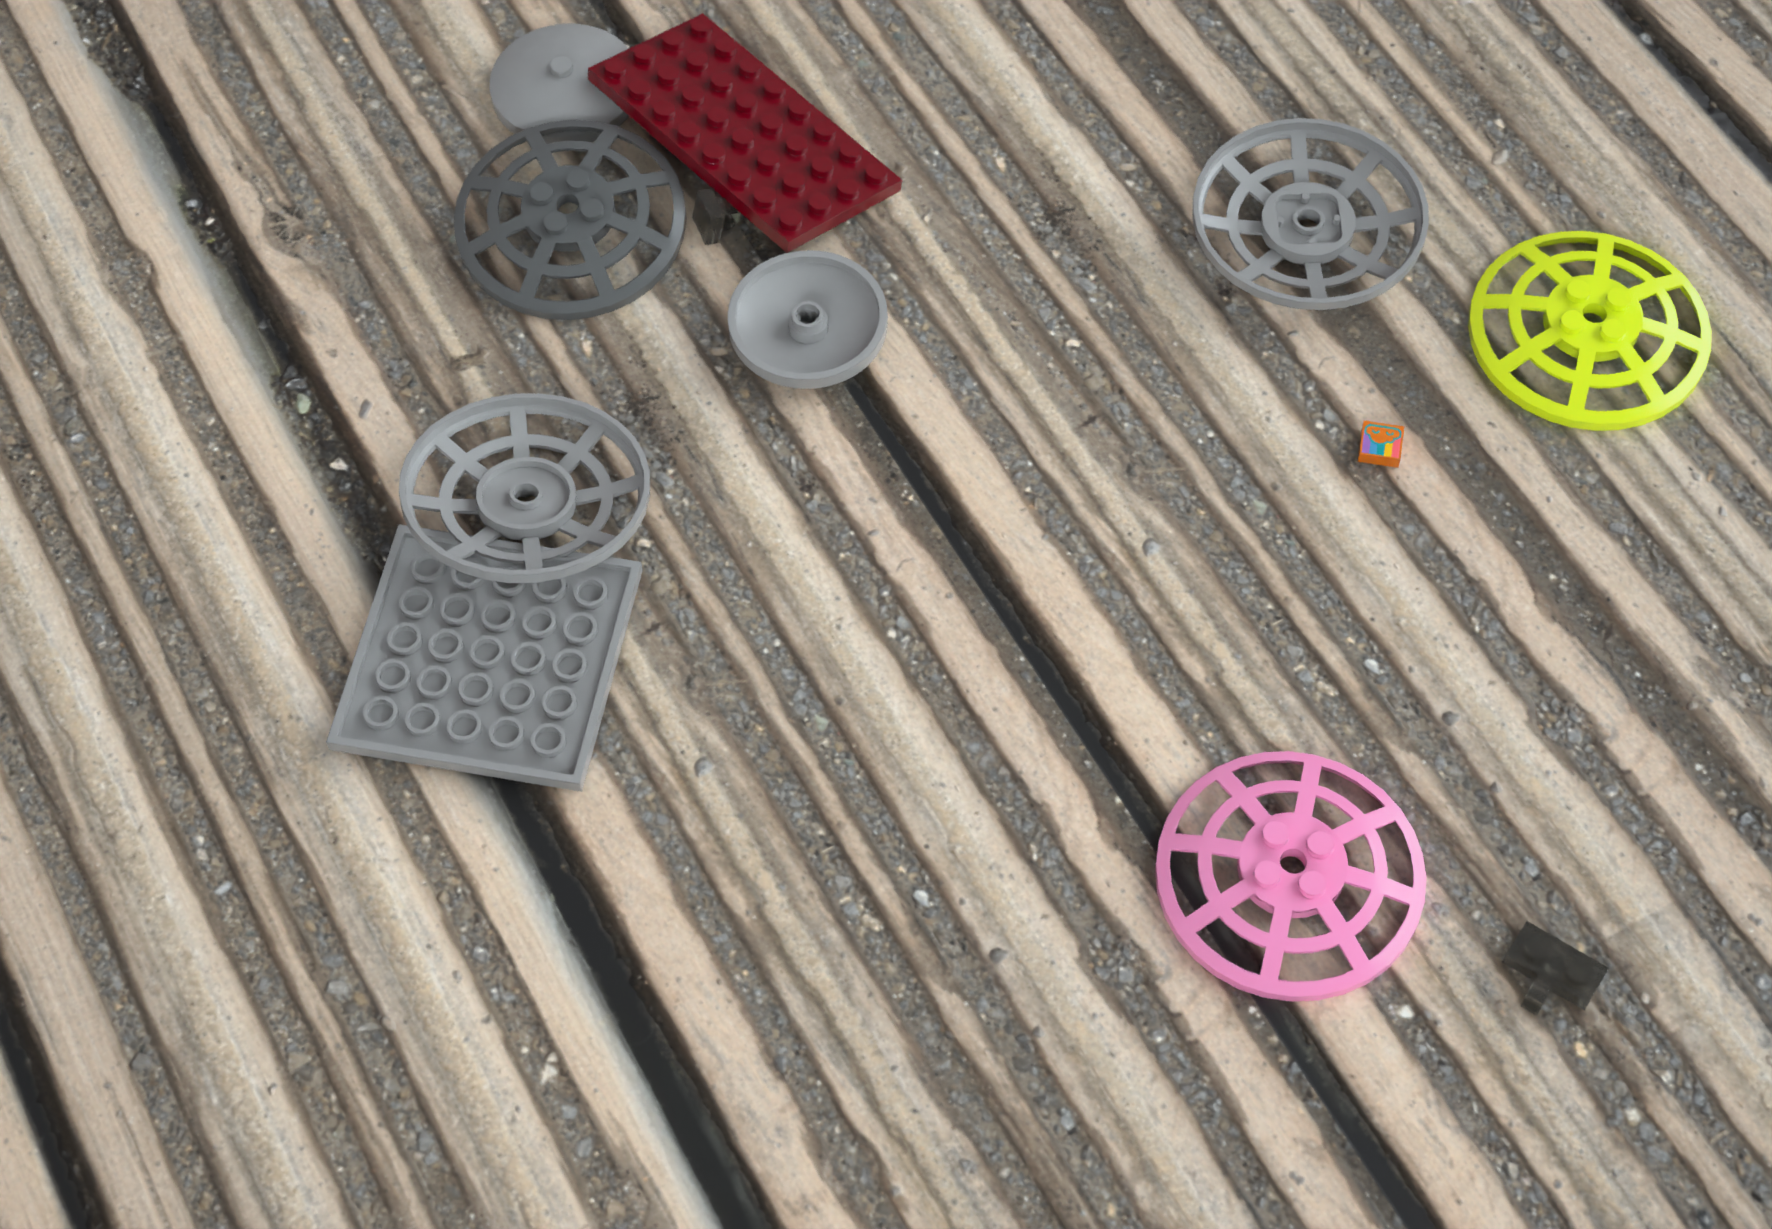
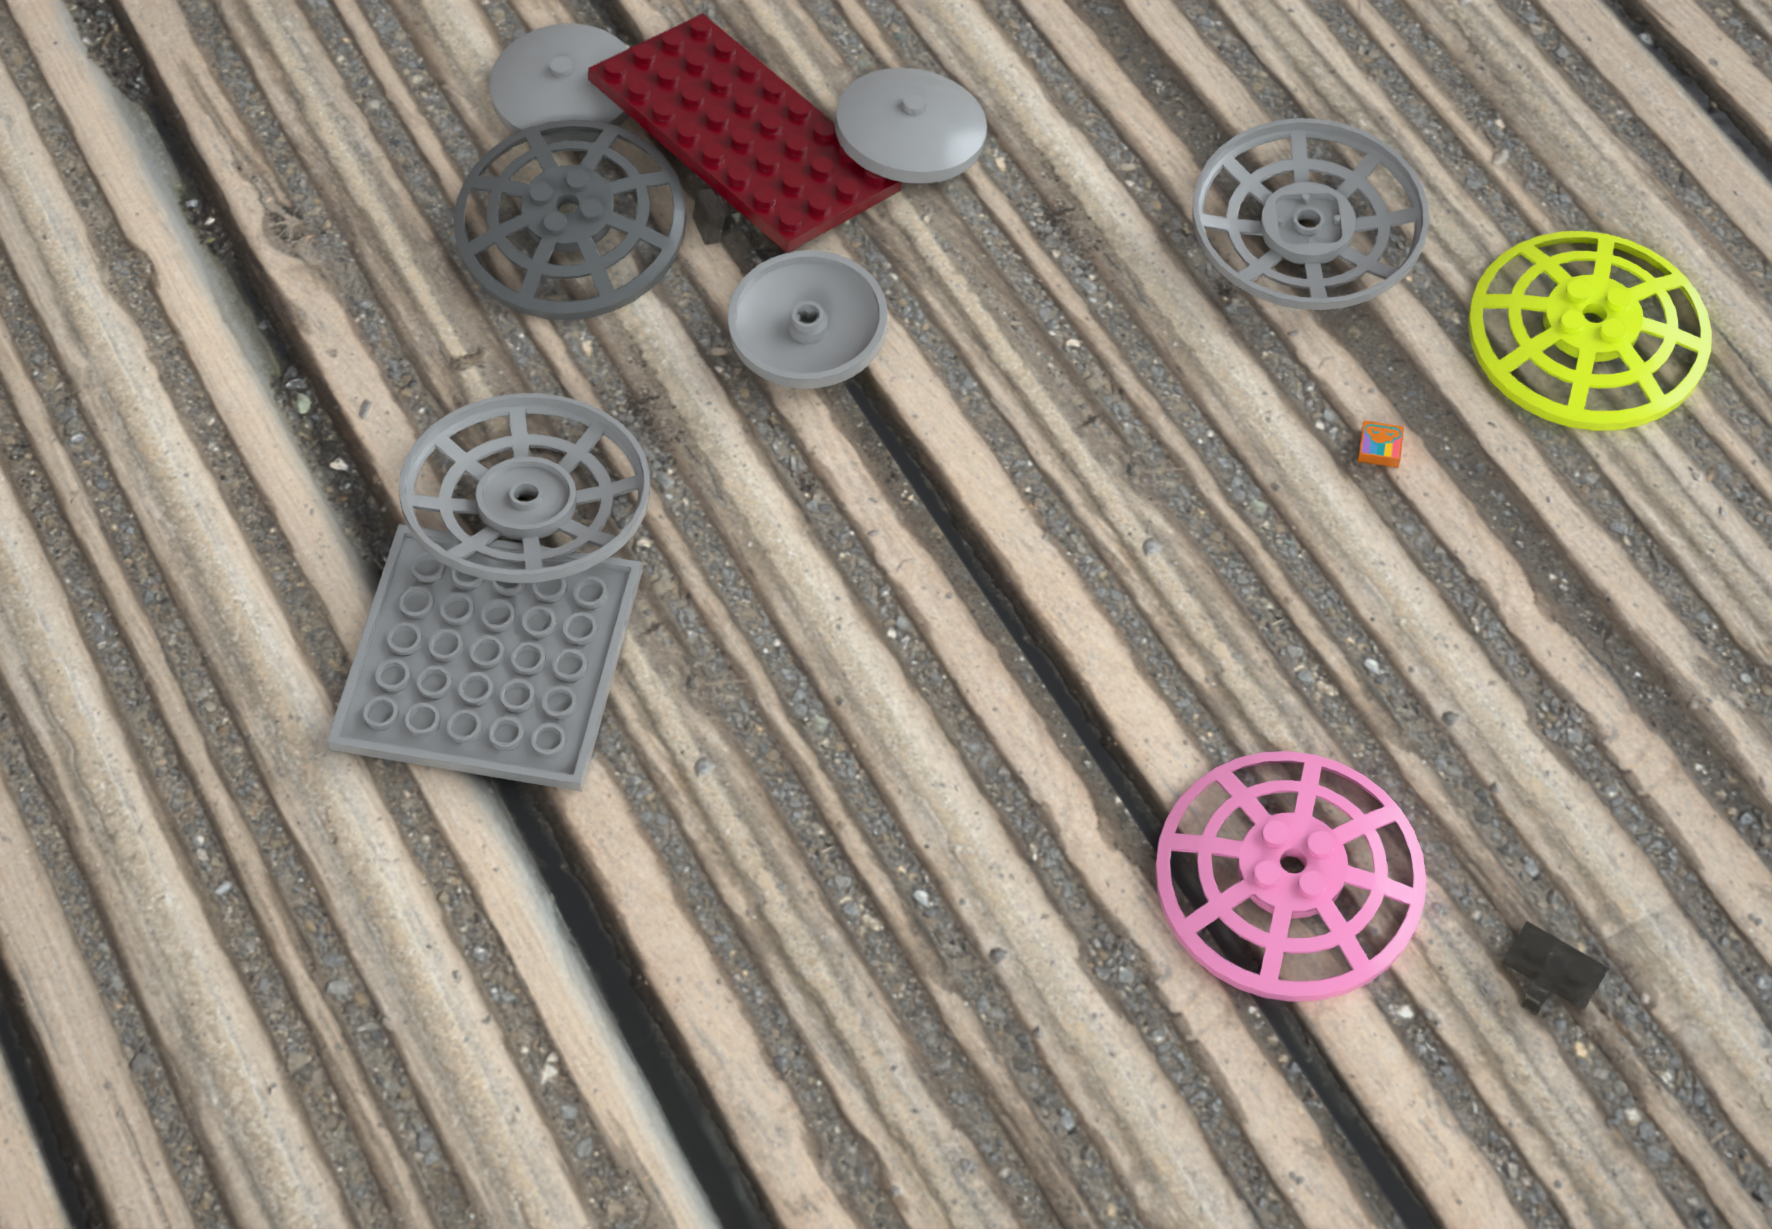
(910, 125): none -> light grey dish

